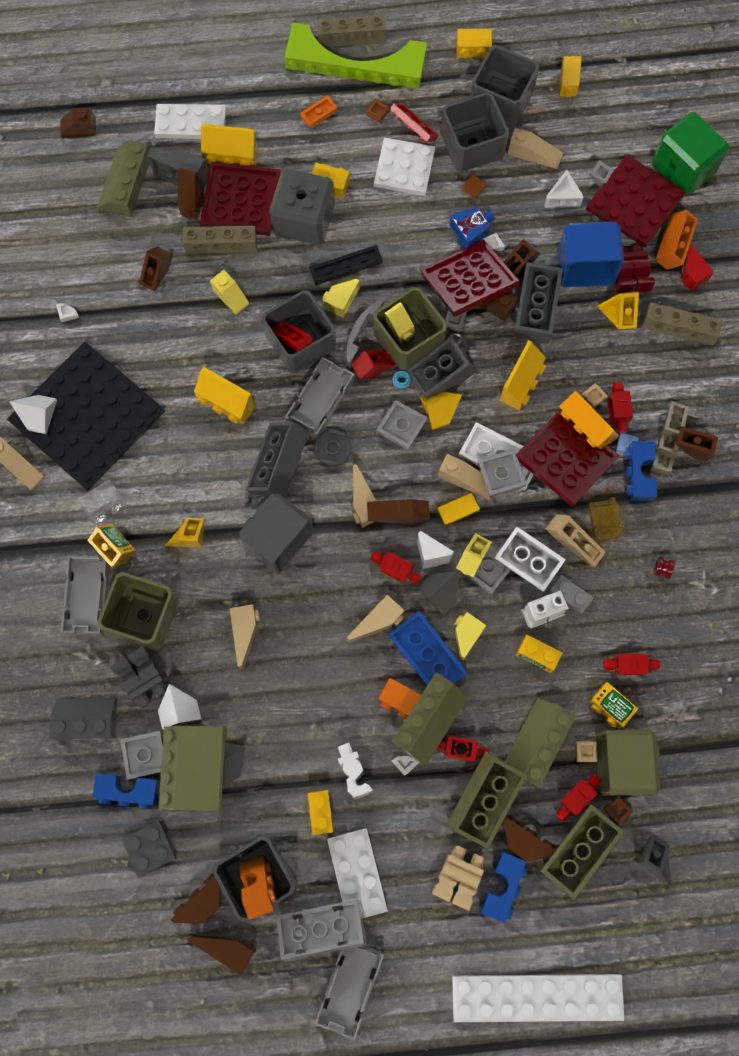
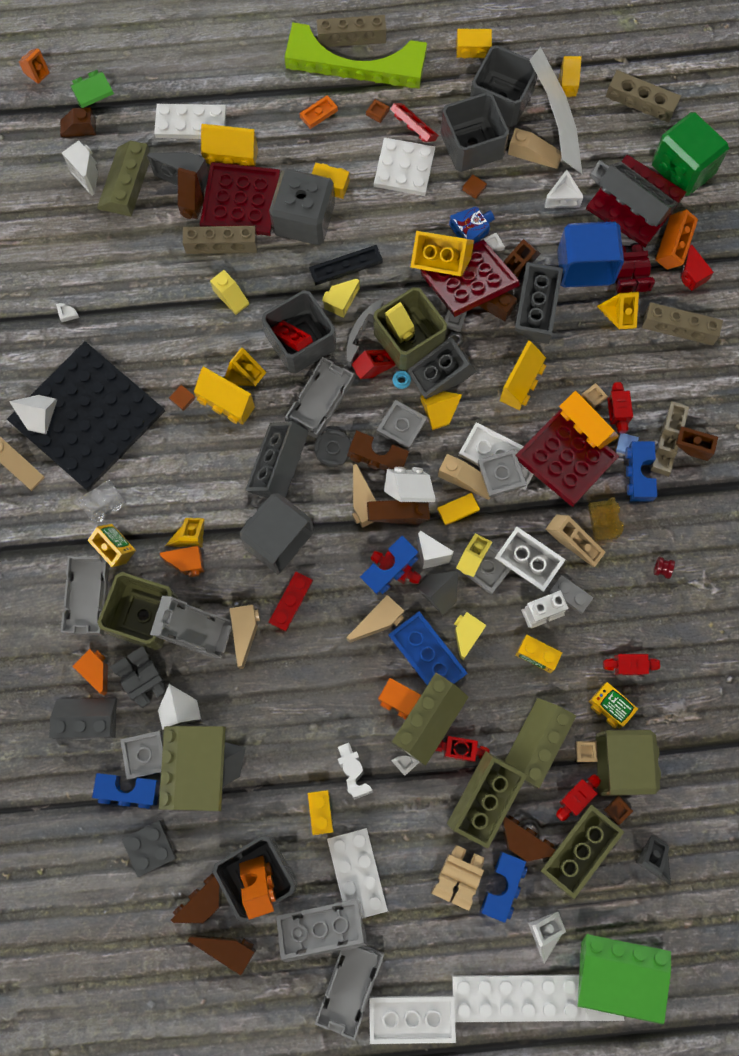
(34, 65): none -> orange slope
(82, 165): none -> white slope
(91, 88): none -> bright green slope
(94, 670): none -> orange slope
(155, 267): reddish brown slope -> none
(182, 397): none -> dark orange tile
(185, 560): none -> orange slope
(191, 627): none -> light grey piece
(244, 370): none -> yellow slope
(290, 601): none -> red plate
(362, 451): none -> reddish brown arch
(380, 579): none -> blue arch
(409, 485): none -> white slope
(412, 1019): none -> white plate
(441, 253): none -> yellow slope
(547, 933): none -> white slope
(561, 110): none -> white sticker
(624, 978): none -> bright green slope
(637, 193): none -> dark grey slope
(643, 96): none -> dark tan brick

